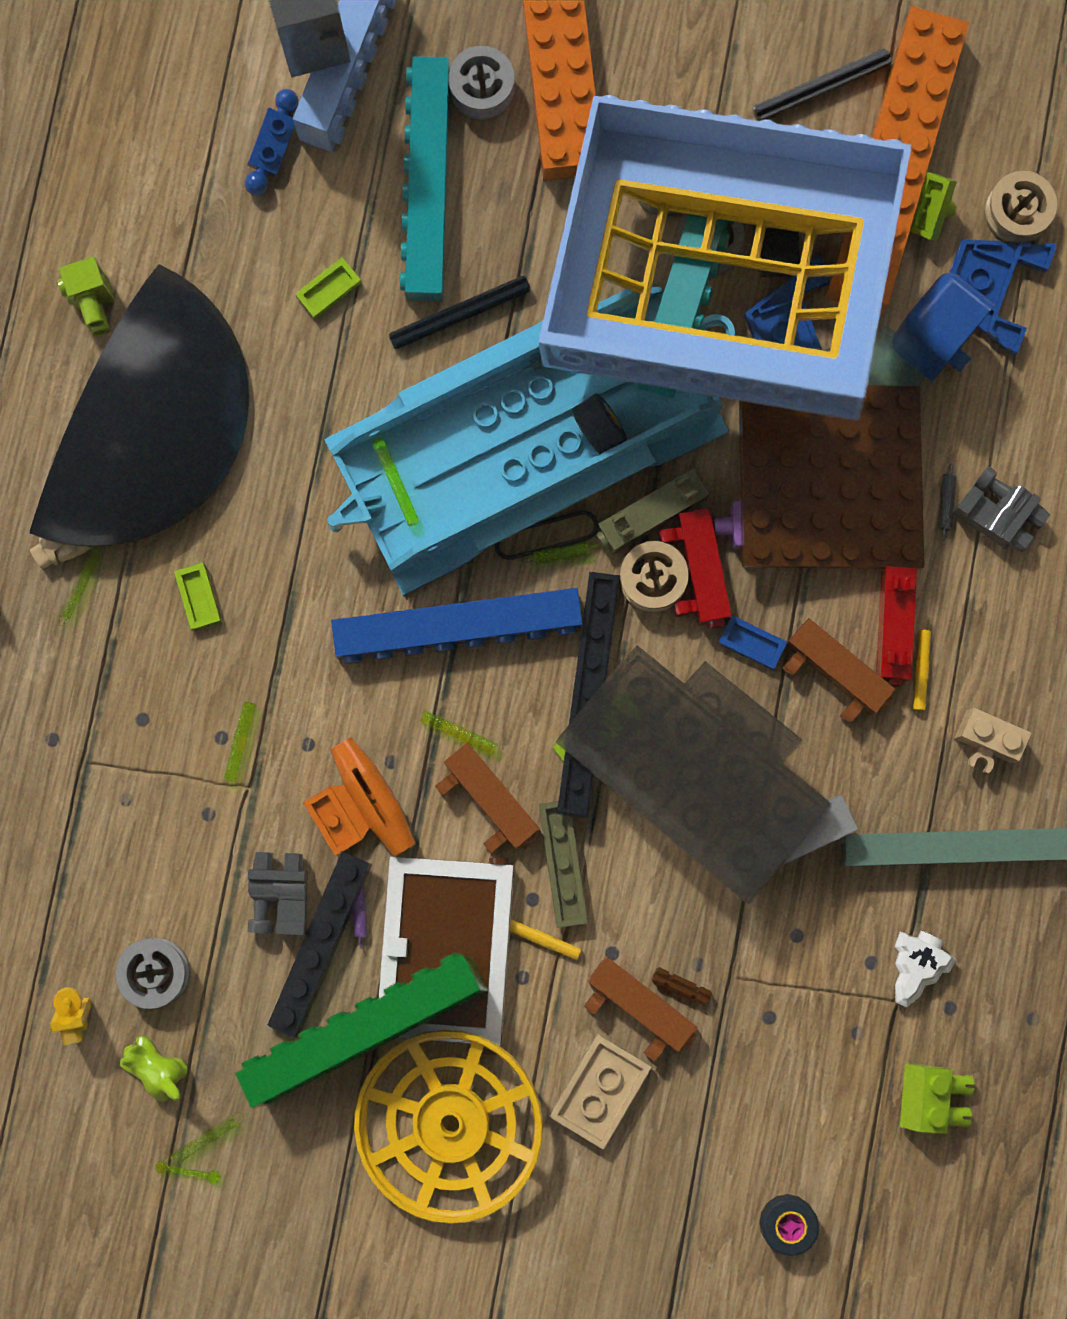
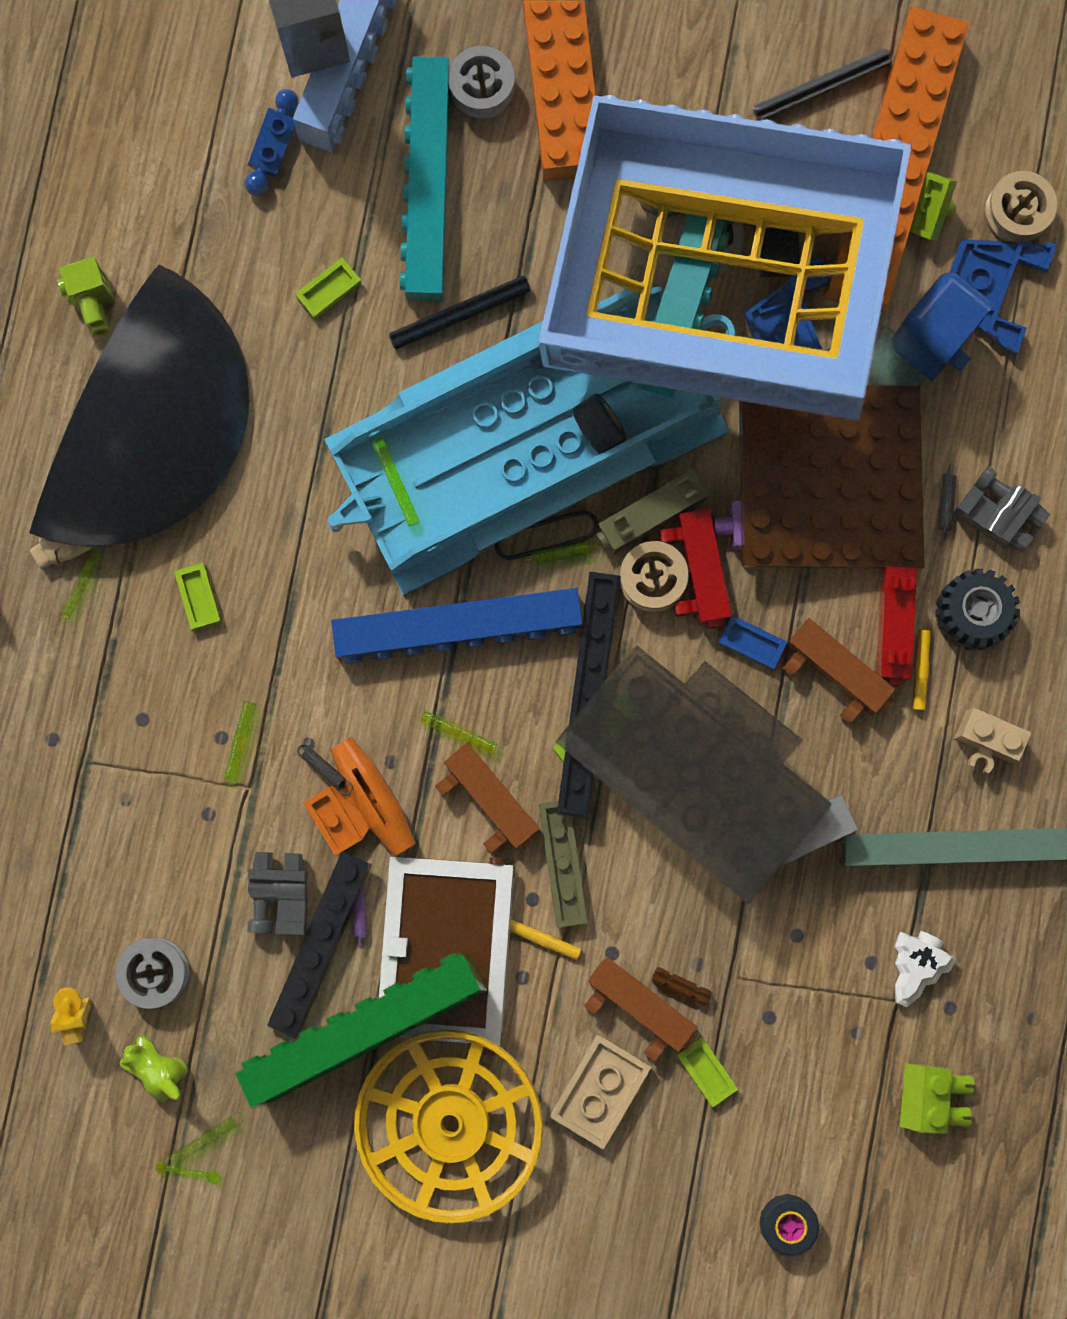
(323, 768): none -> dark grey piece
(707, 1072): none -> lime tile
(977, 609): none -> black wheel

